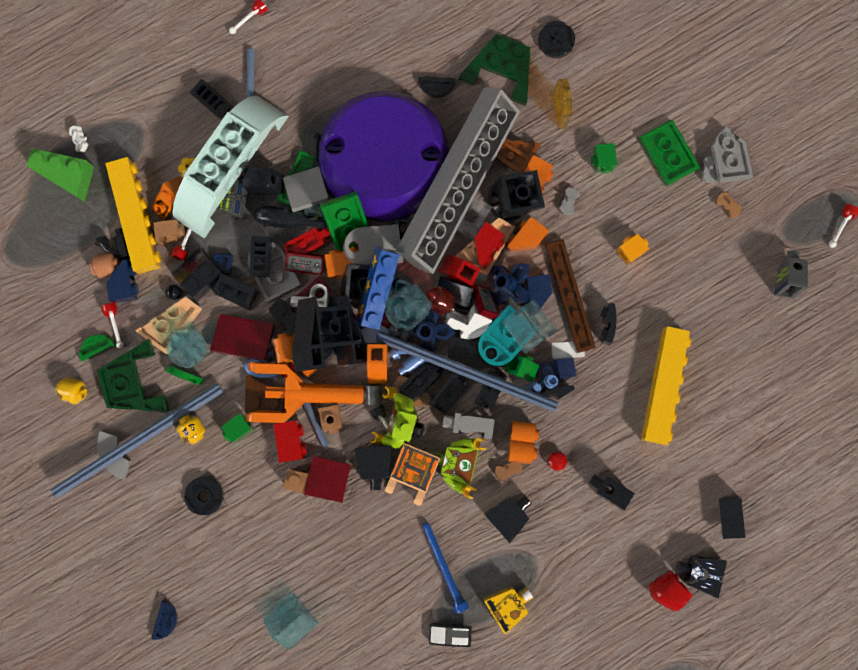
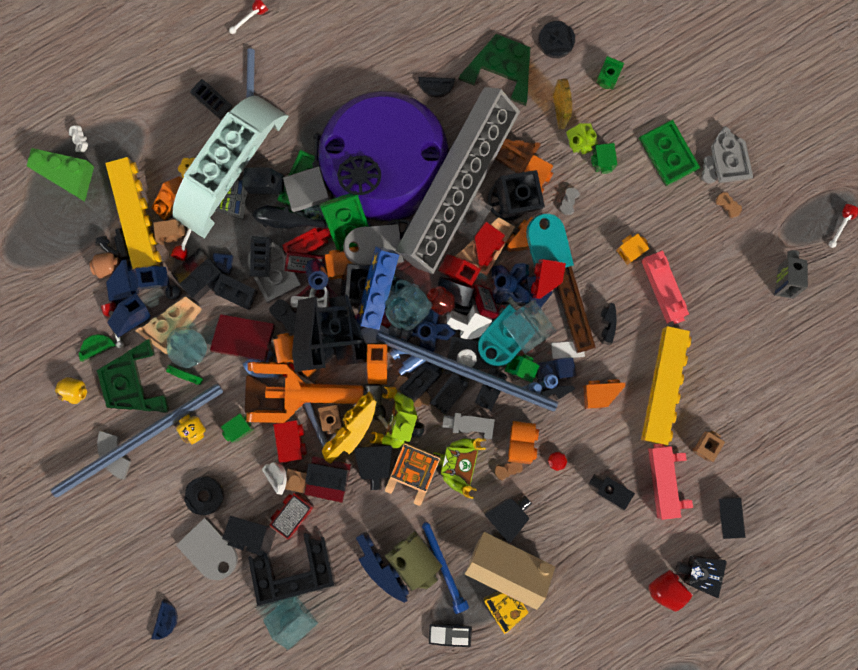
(128, 315): none -> dark blue slope
(148, 278): none -> dark blue slope
(207, 550): none -> light grey tile
(247, 534): none -> black brick
(272, 591): none -> black wedge
(276, 476): none -> white tile
(291, 515): none -> brick
(316, 274): none -> dark blue brick
(327, 476): none -> black hinge
(356, 424): none -> yellow slope
(359, 174): none -> black wheel
(384, 576): none -> dark blue slope
(414, 562): none -> olive cylinder
(467, 357): none -> white tile
(510, 570): none -> tan brick
(548, 276): none -> red slope
(549, 242): none -> teal tile
(582, 138): none -> lime brick
(601, 395): none -> orange slope
(613, 67): none -> green brick
(665, 287): none -> coral brick
(665, 482): none -> coral brick
(715, 446): none -> medium nougat brick

